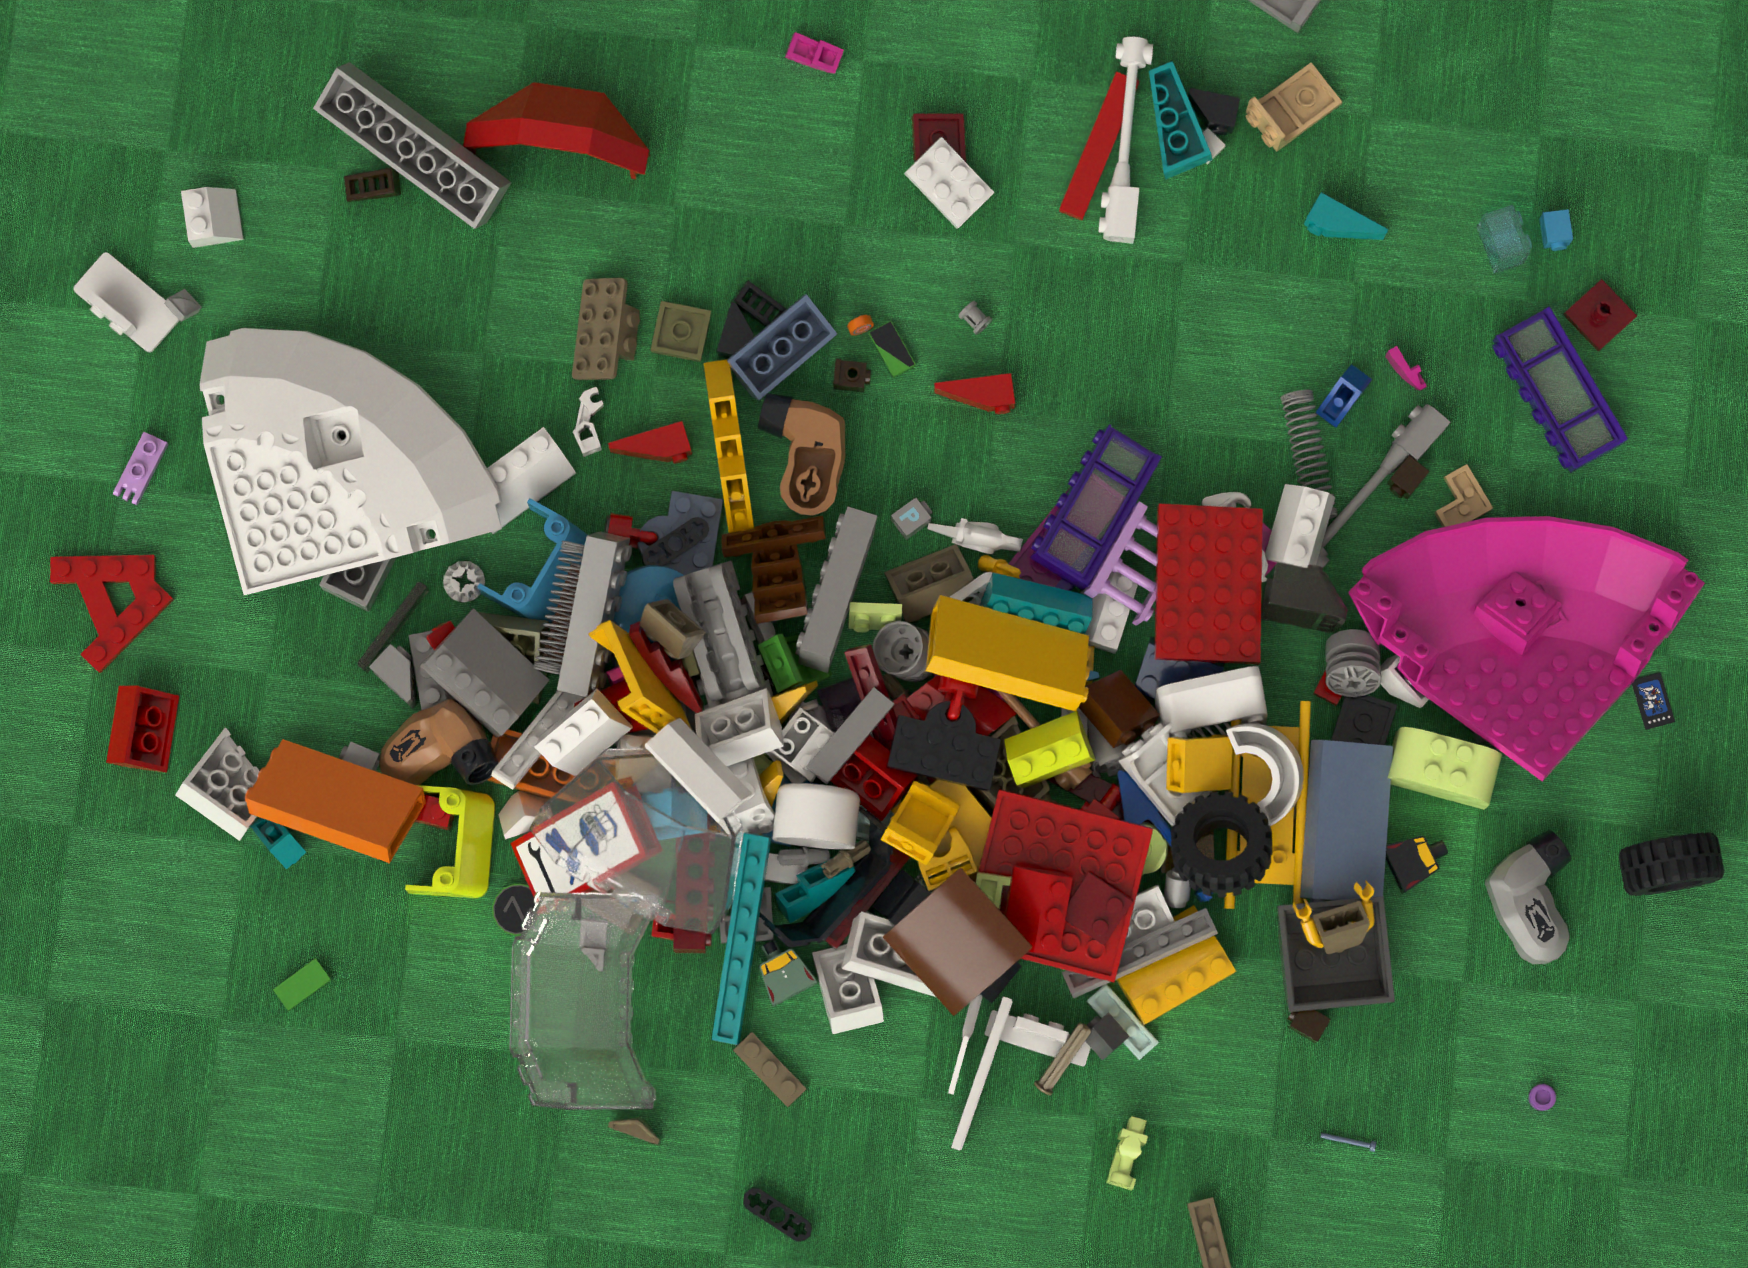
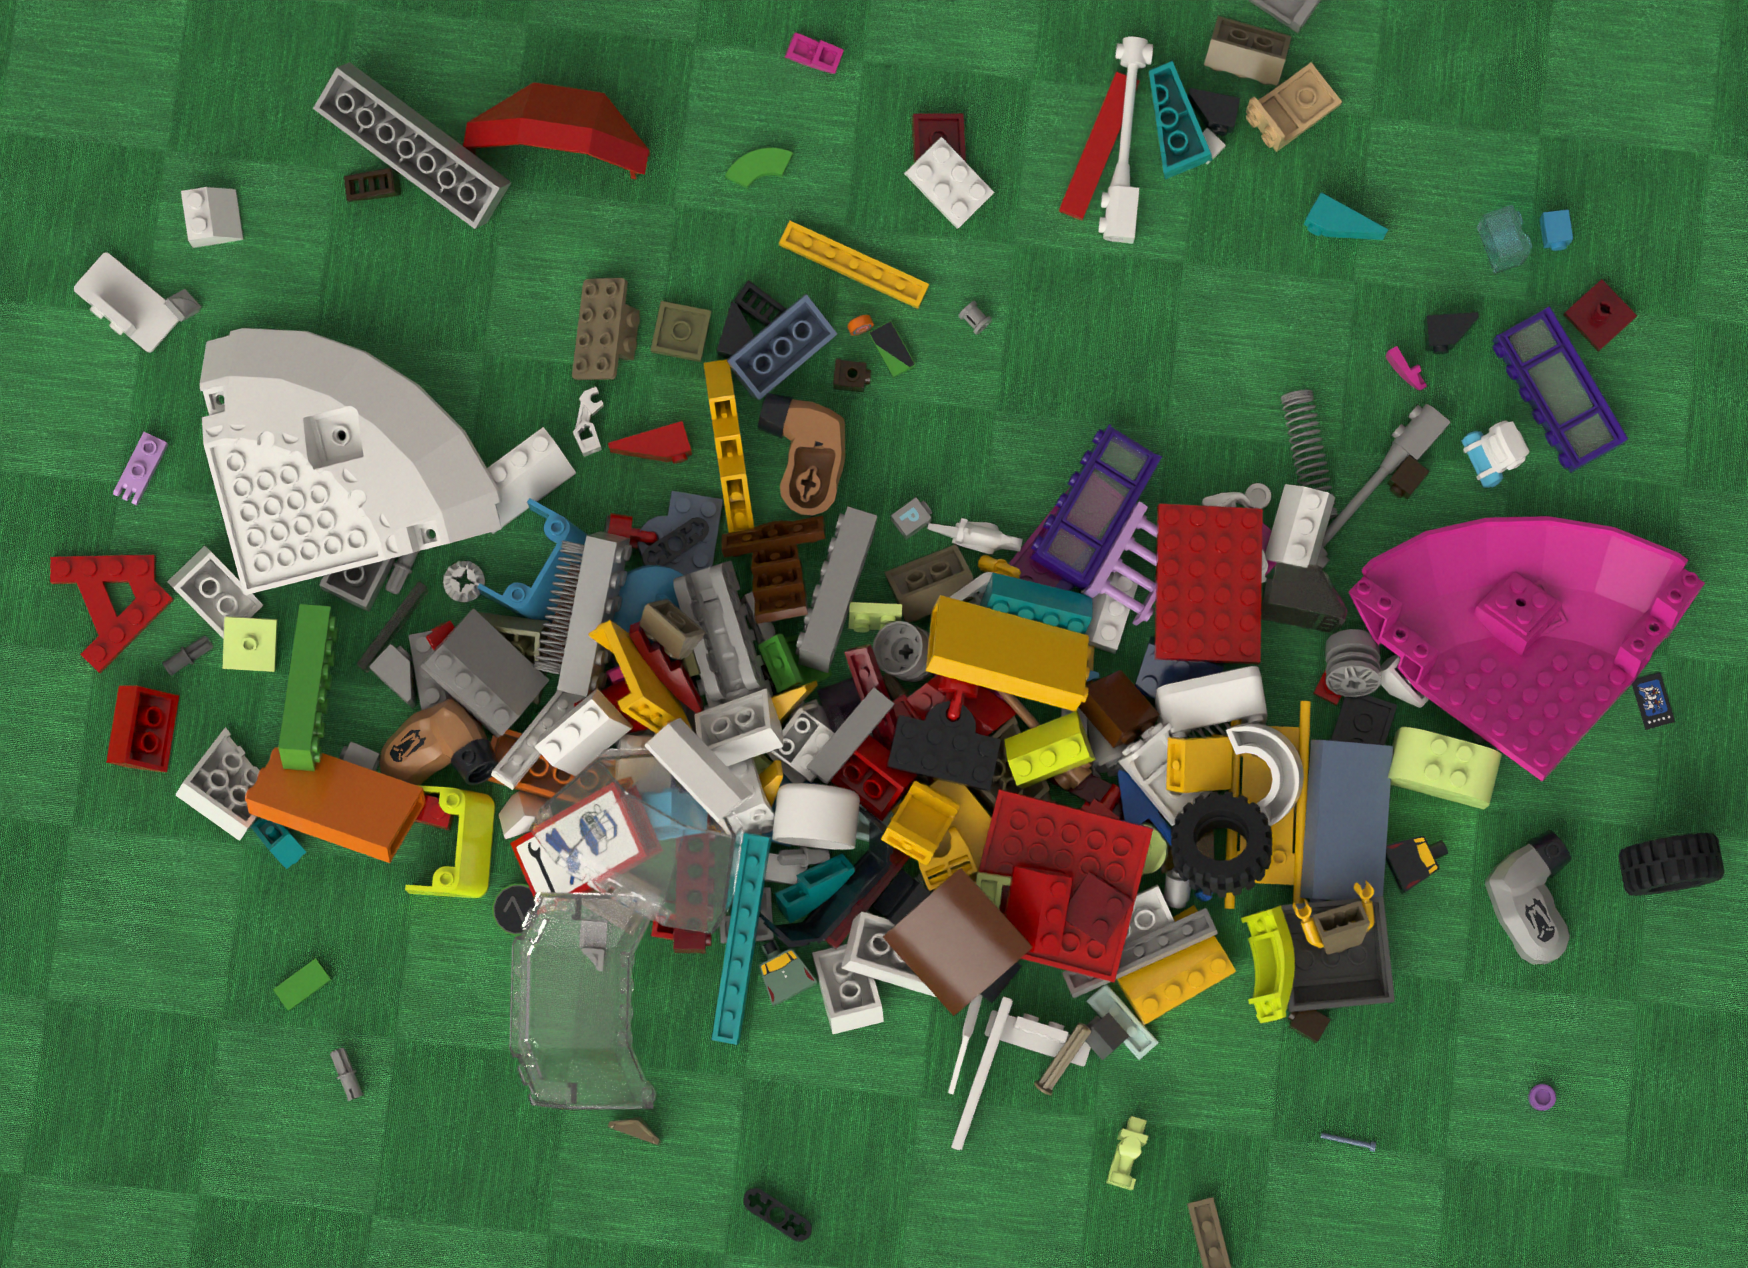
(187, 655): none -> dark grey axle
(213, 590): none -> white slope
(250, 643): none -> yellowish green plate
(307, 687): none -> bright green brick
(346, 1073): none -> light grey axle
(400, 572): none -> light grey axle
(758, 164): none -> bright green tile
(769, 1069): dark tan plate -> none
(845, 859): dark tan axle -> none
(853, 264): none -> yellow plate
(985, 393): red slope -> none
(1247, 51): none -> dark tan slope
(1258, 495): none -> white tile
(1273, 963): none -> neon yellow wedge
(1343, 395): blue slope -> none
(1446, 330): none -> black slope
(1469, 497): tan plate -> none
(1495, 452): none -> white piece

